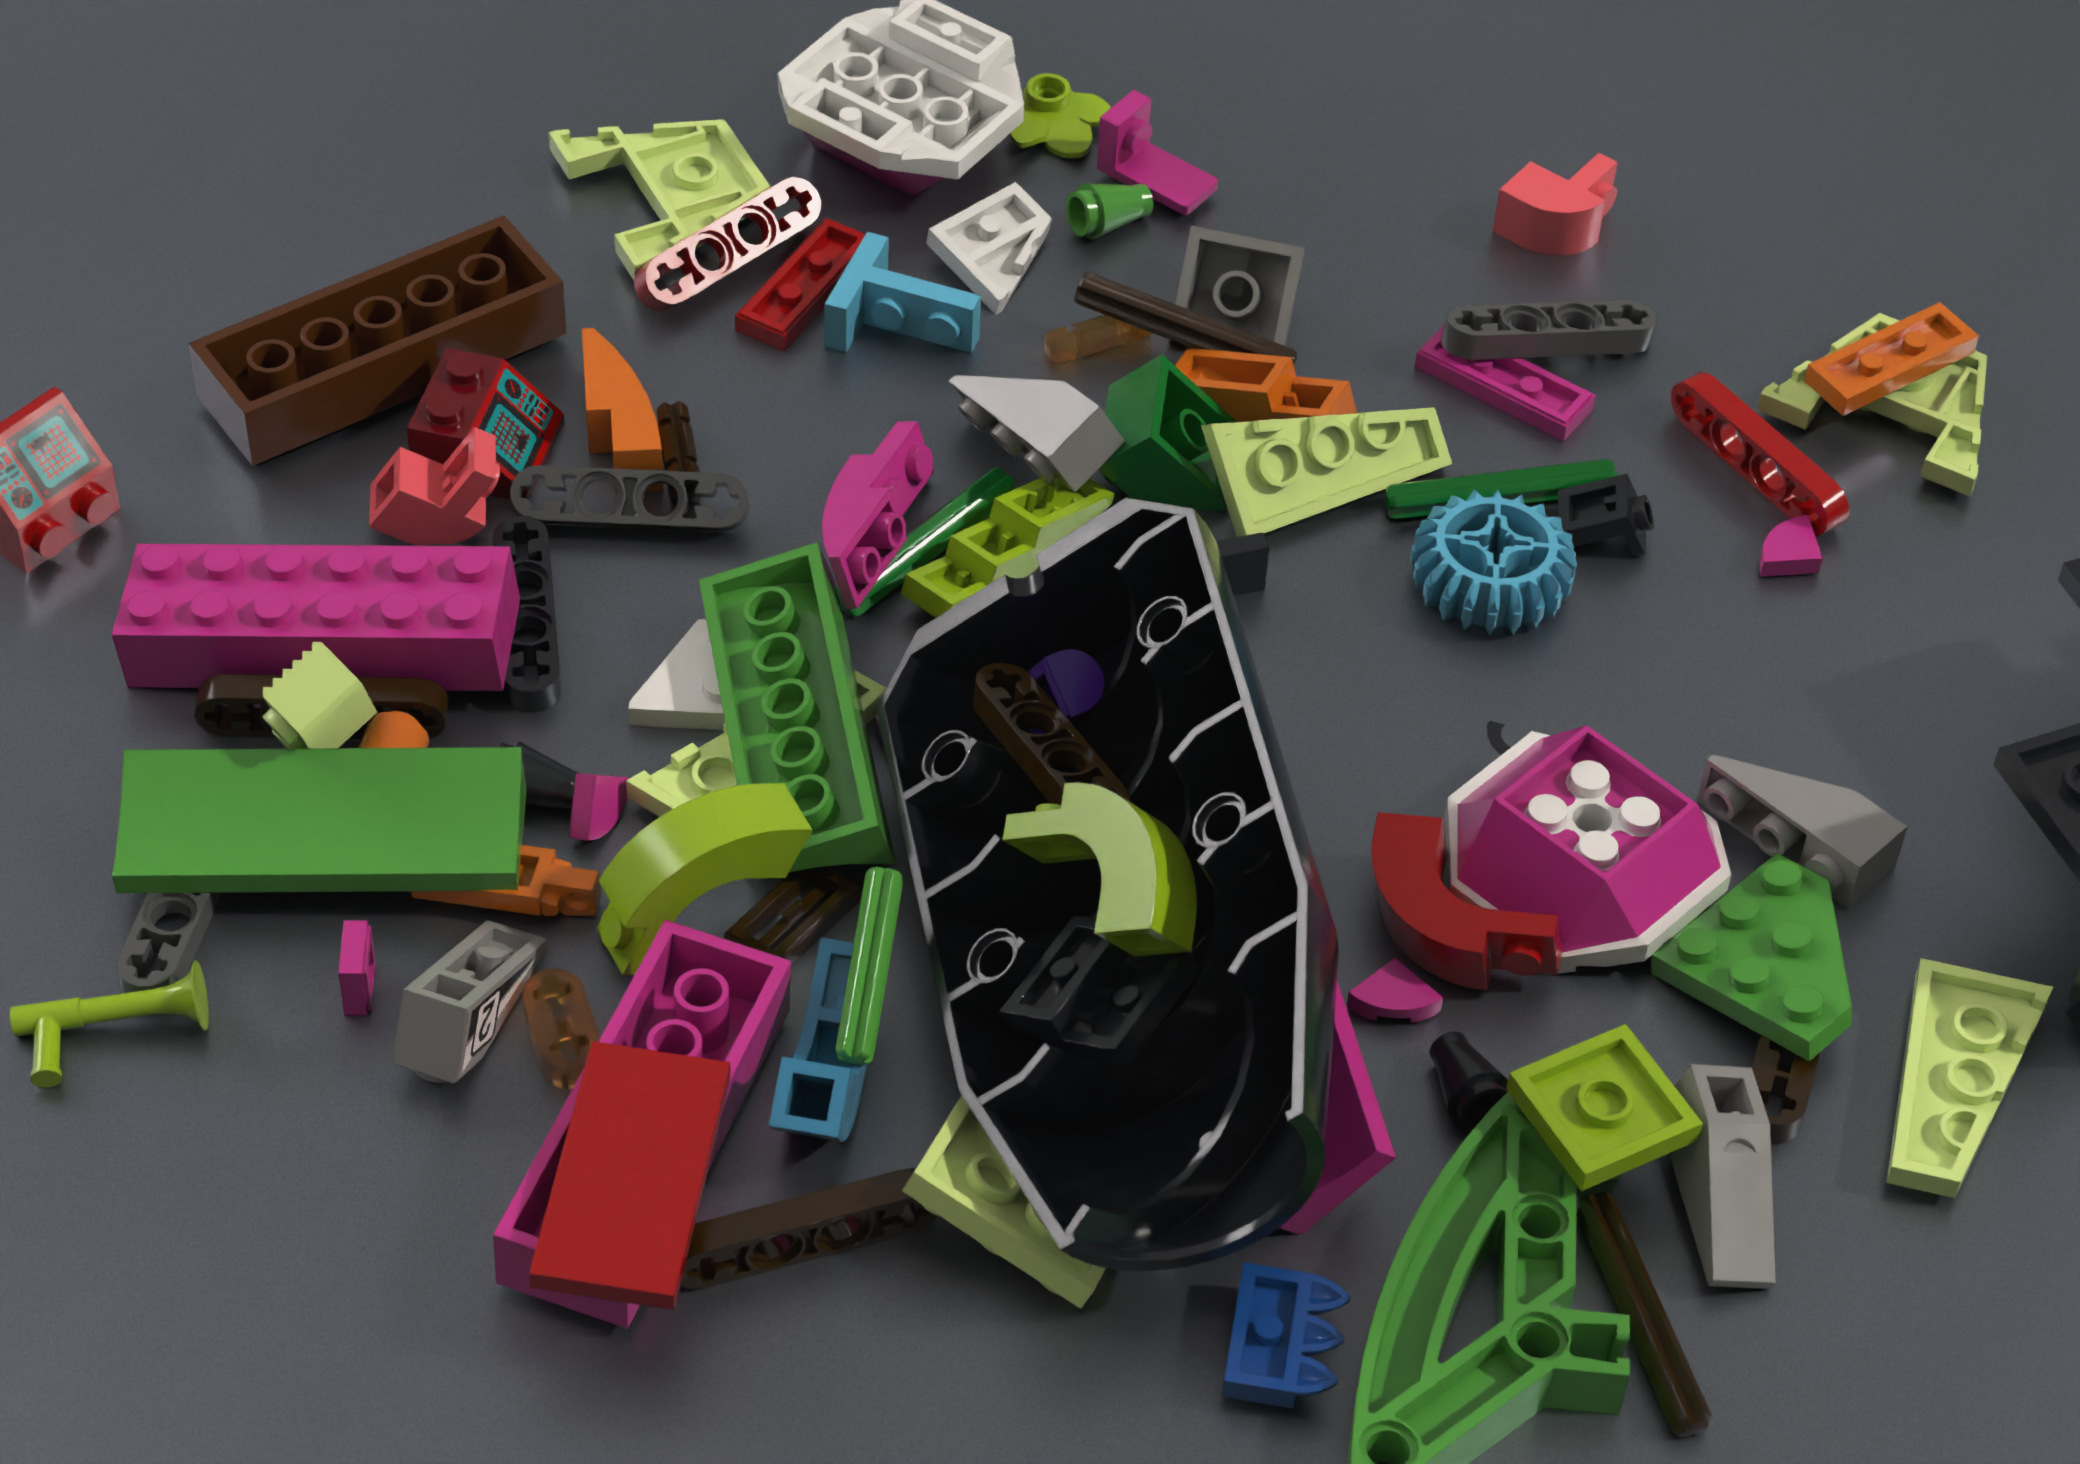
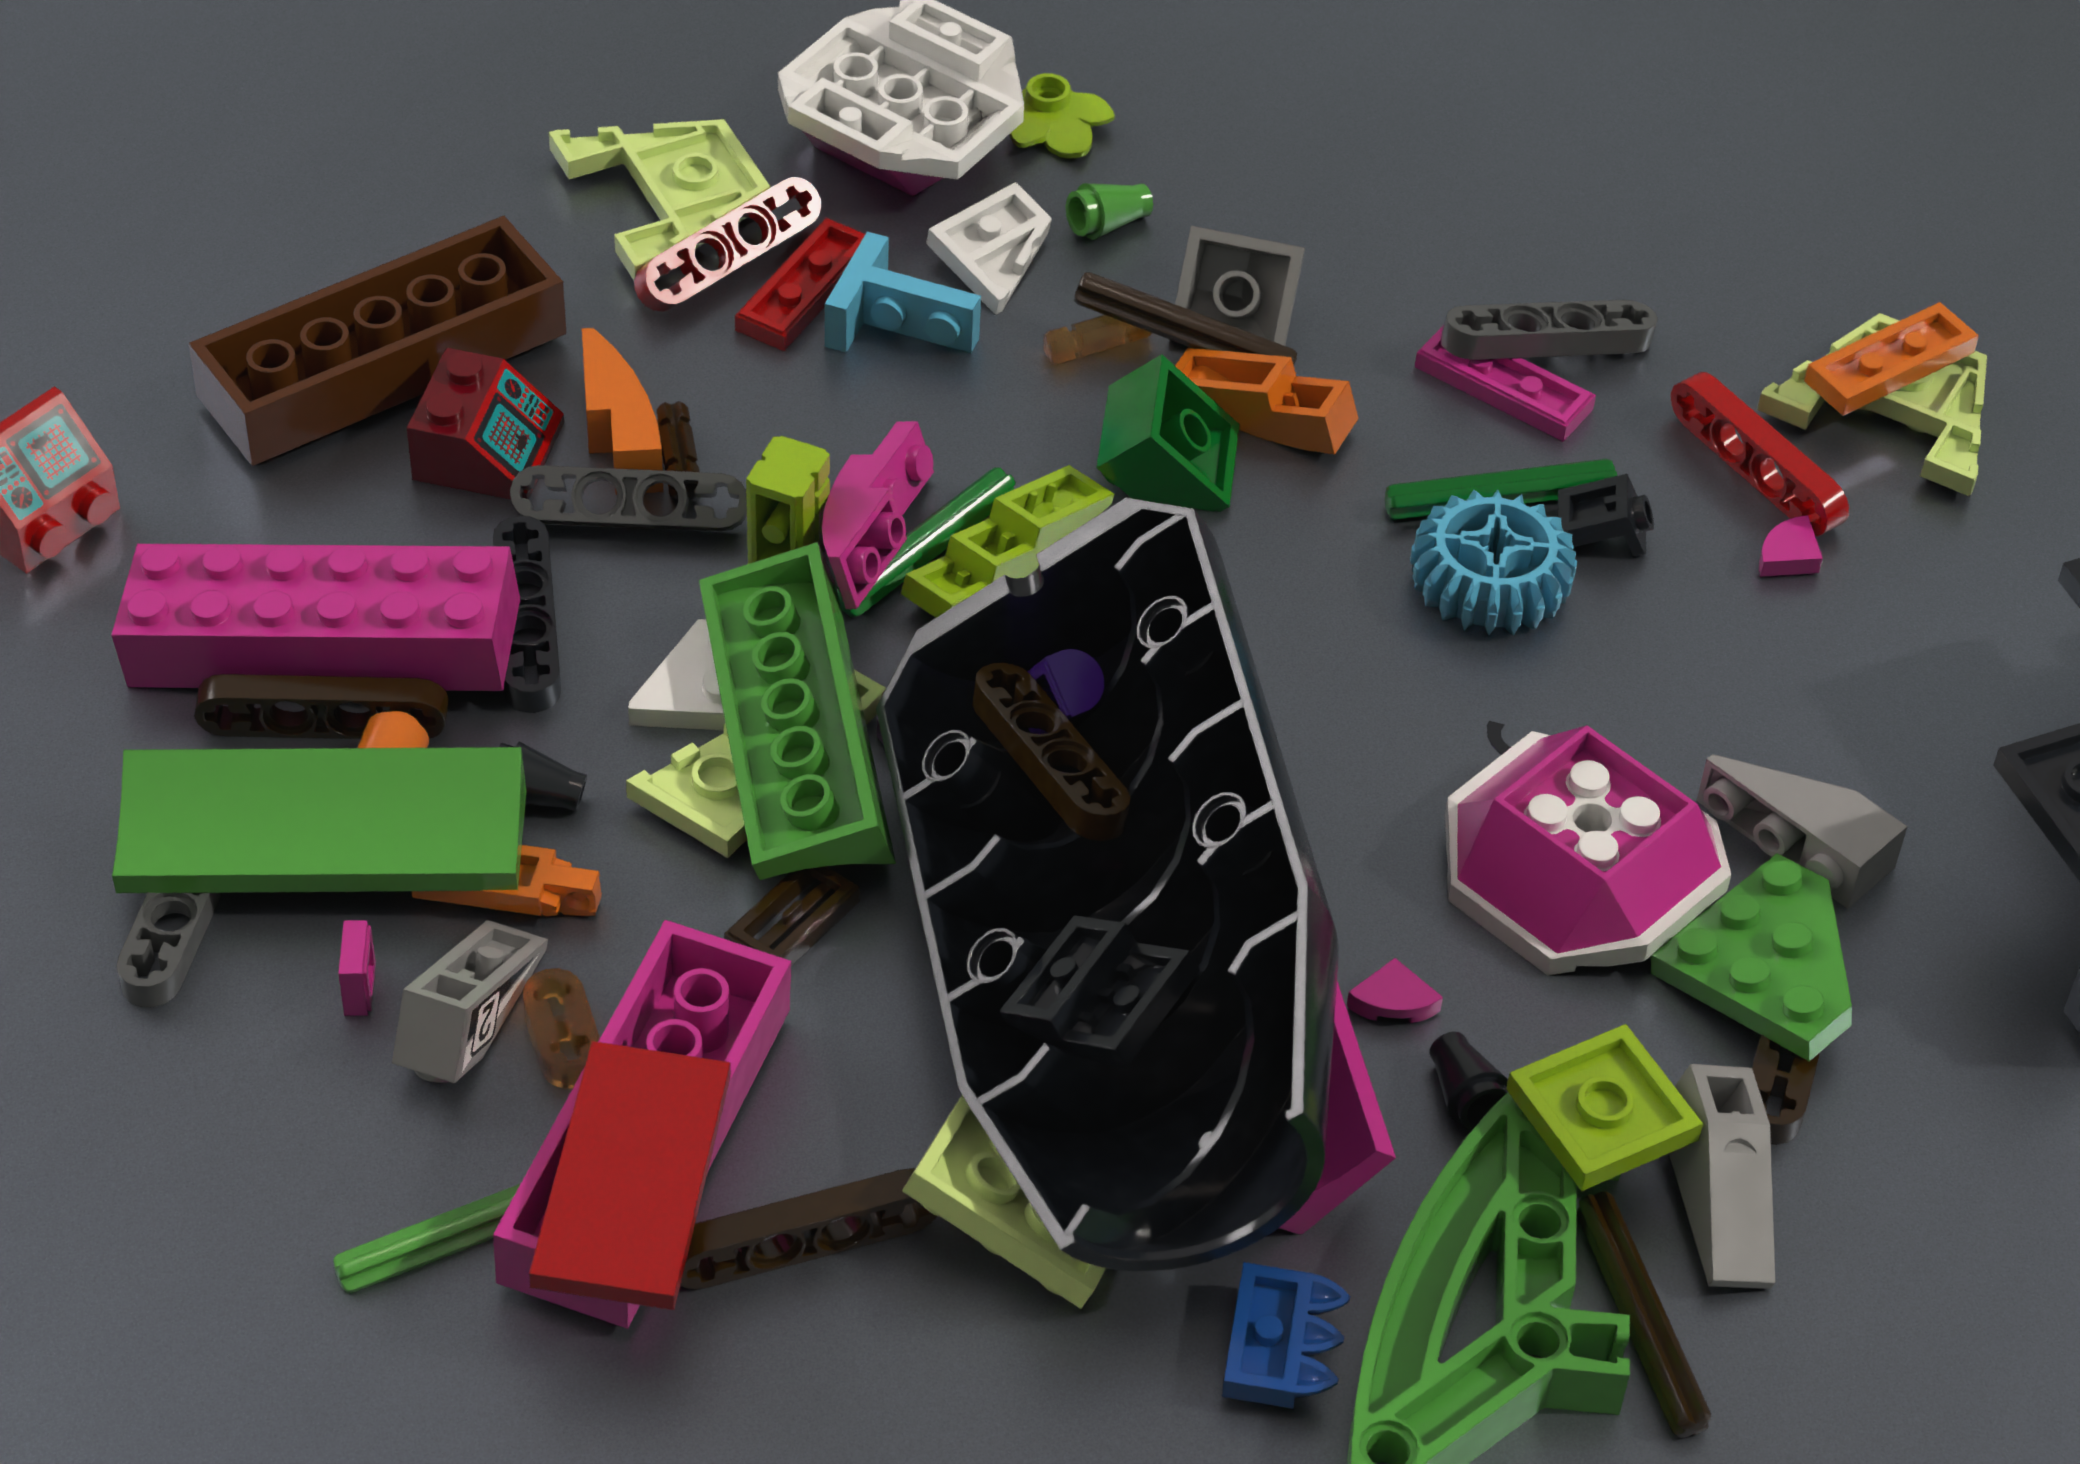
(47, 1019): lime piece -> none
(316, 702): yellowish green brick -> none
(421, 1242): none -> bright green axle
(433, 500): coral brick -> none
(596, 805): dark pink tile -> none
(690, 851): lime arch -> none
(786, 498): none -> lime brick
(814, 1088): dark azure arch -> none
(869, 966): bright green axle -> none
(1046, 420): light grey slope -> none
(1131, 159): dark pink bracket -> none
(1144, 869): lime arch -> none
(1245, 562): black tile -> none
(1307, 465): yellowish green wing -> none
(1440, 929): red arch -> none
(1556, 213): coral brick -> none
(1956, 1067): yellowish green wing -> none

